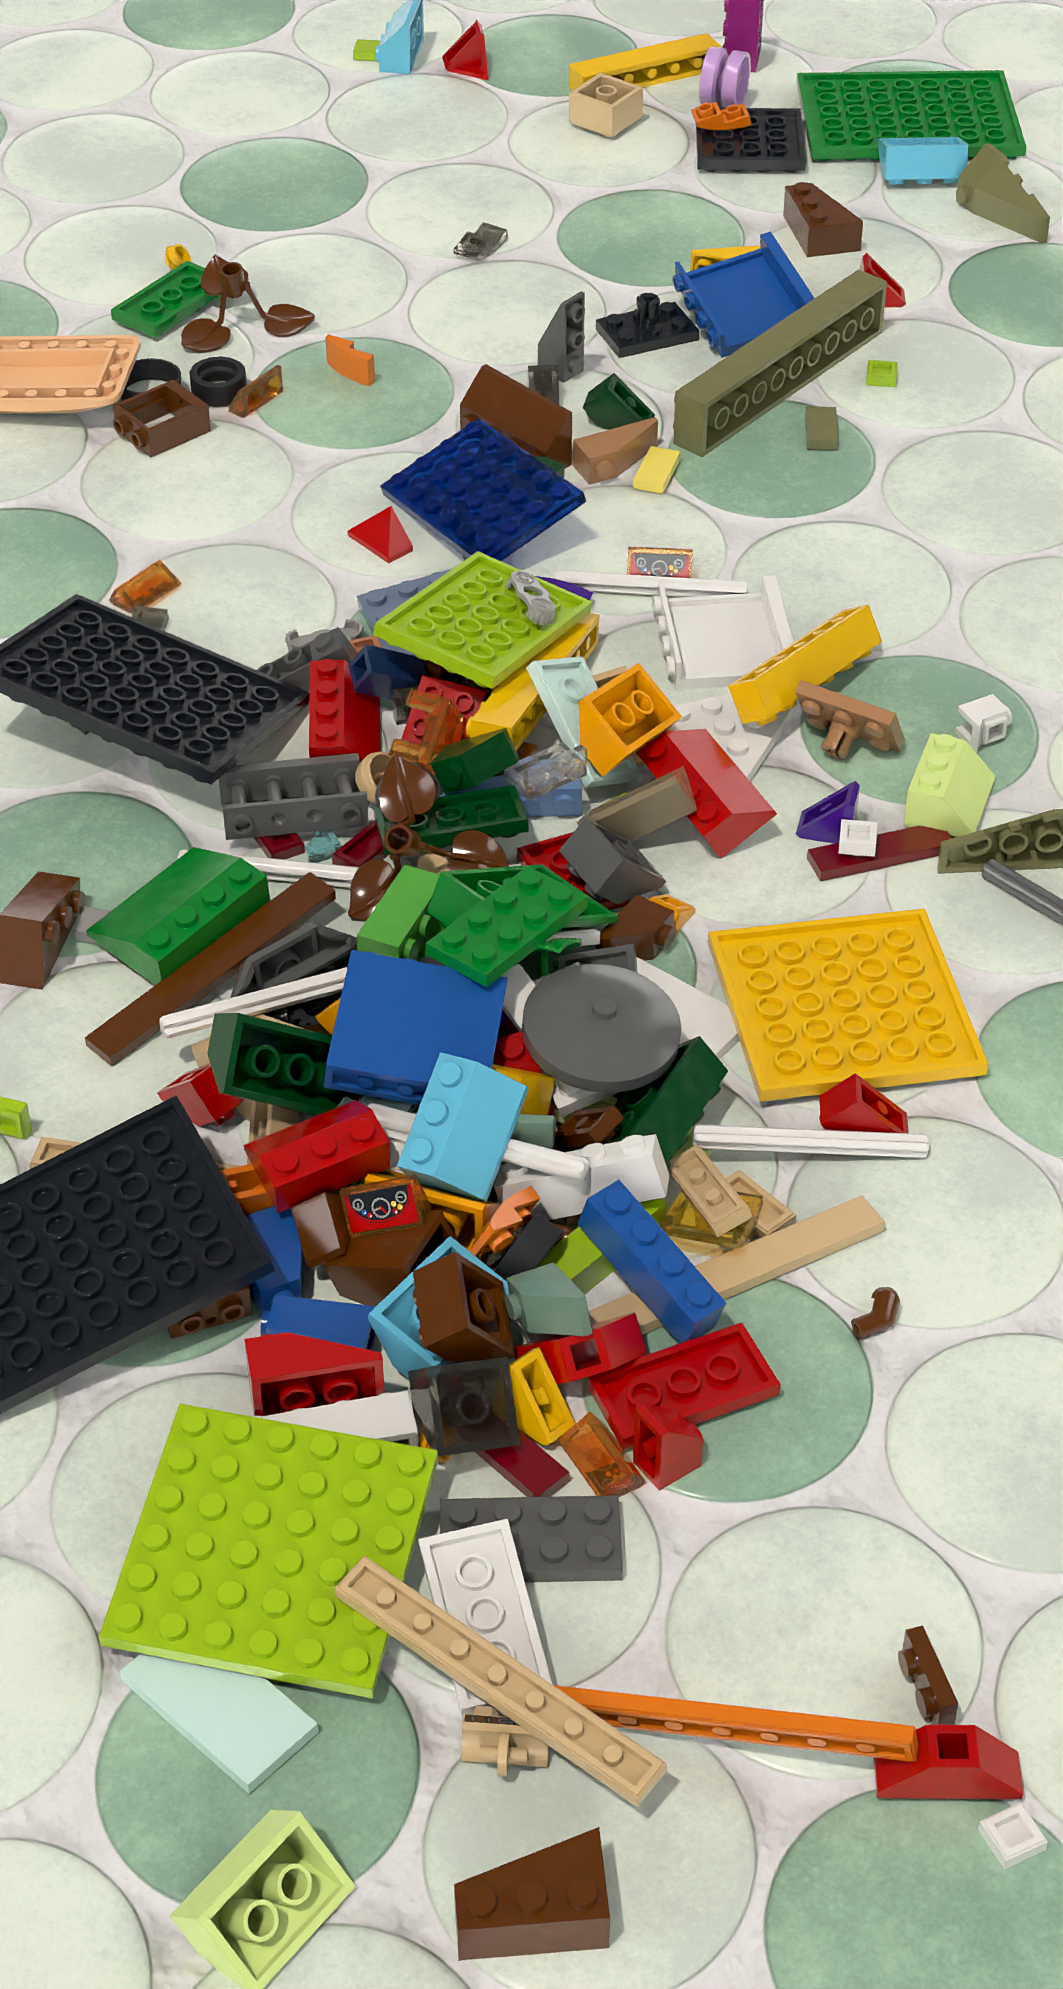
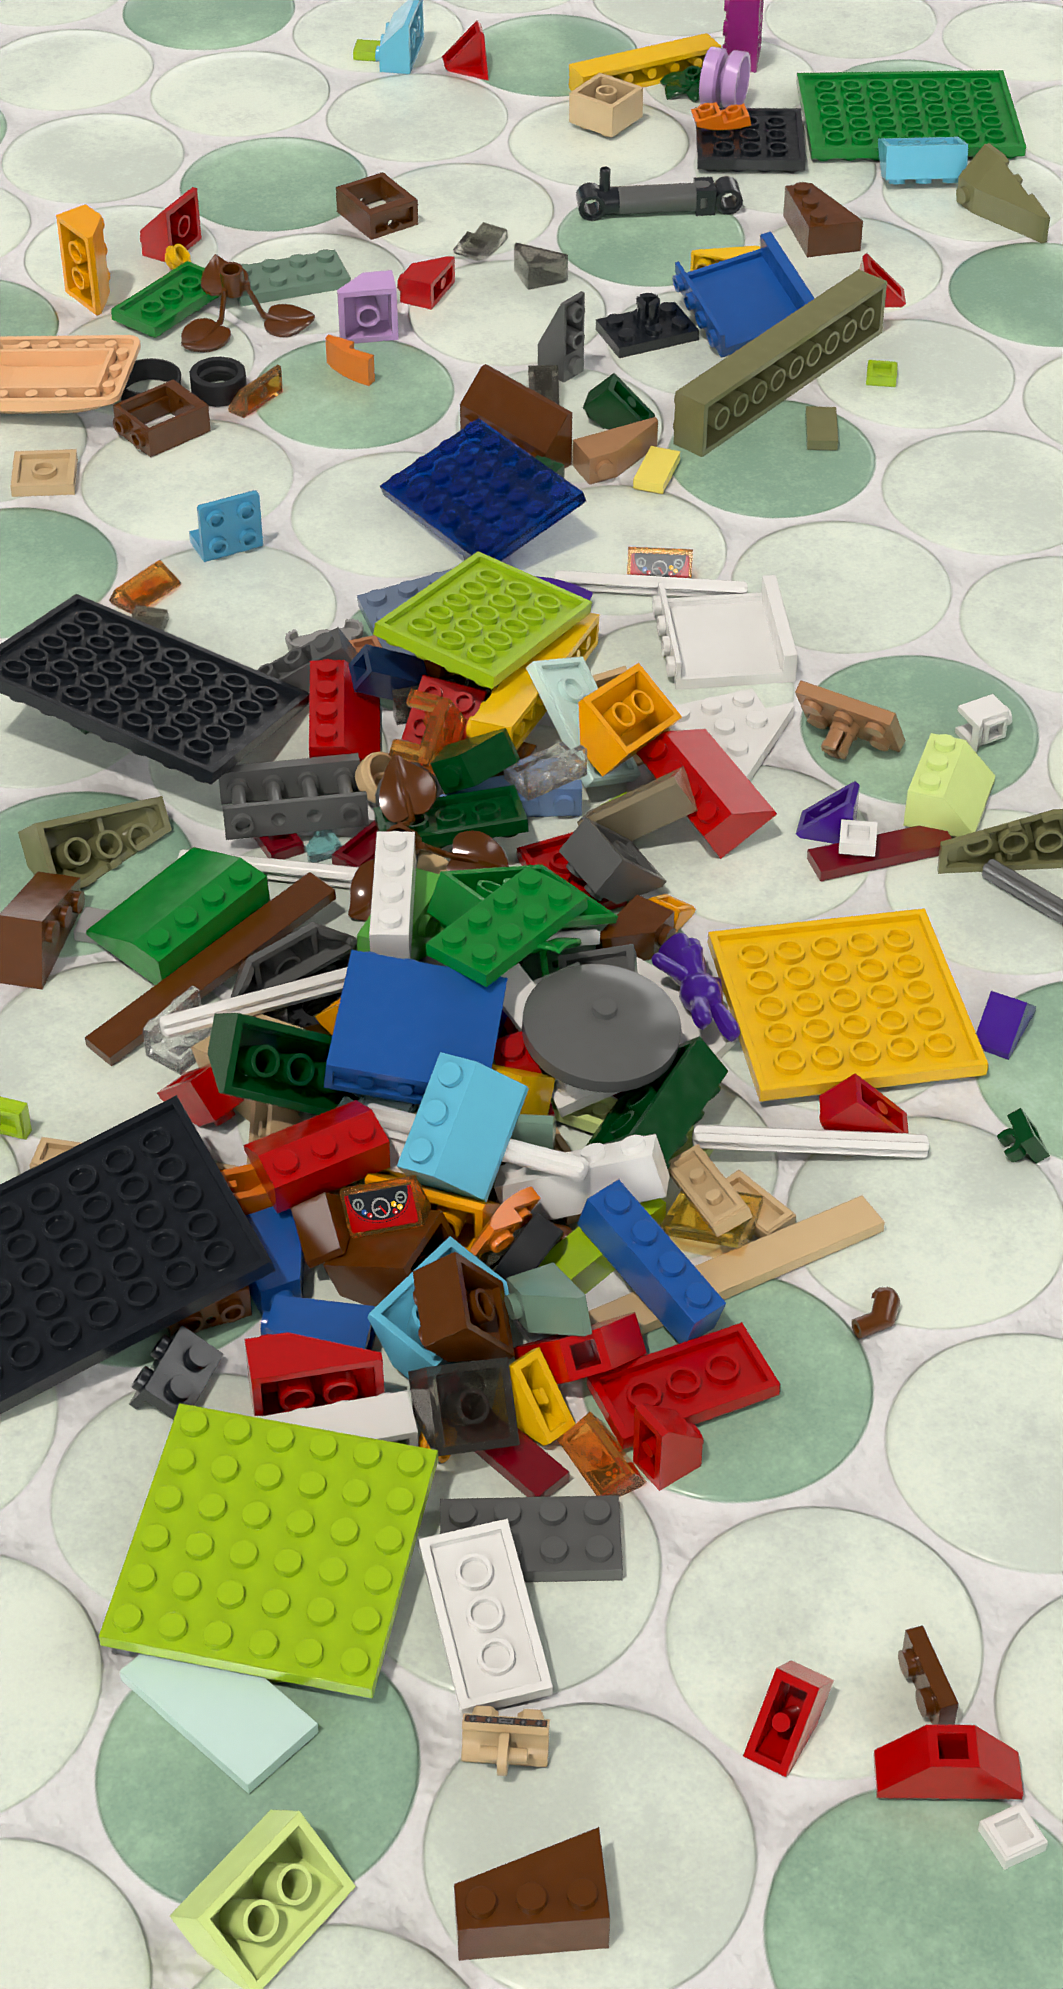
(44, 473): none -> tan tile
(84, 257): none -> light orange slope
(95, 840): none -> olive wedge
(173, 226): none -> red slope
(175, 1051): none -> clear bracket
(178, 1372): none -> black bracket
(228, 526): none -> dark azure bracket
(295, 276): none -> sand green plate
(368, 308): none -> lavender slope
(373, 222): none -> reddish brown window
(383, 536): red slope -> none
(393, 894): none -> white brick
(426, 282): none -> red slope
(501, 1681): tan tile -> none
(539, 266): none -> clear smoke slope
(539, 607): light grey piece -> none
(588, 1127): reddish brown plate -> none
(683, 82): none -> dark green plate
(698, 196): none -> piece
(699, 991): none -> dark purple animal
(750, 1724): orange tile -> none
(787, 1717): none -> red slope
(811, 658): yellow brick -> none
(1003, 1024): none -> dark purple slope
(1025, 1138): none -> dark green tile

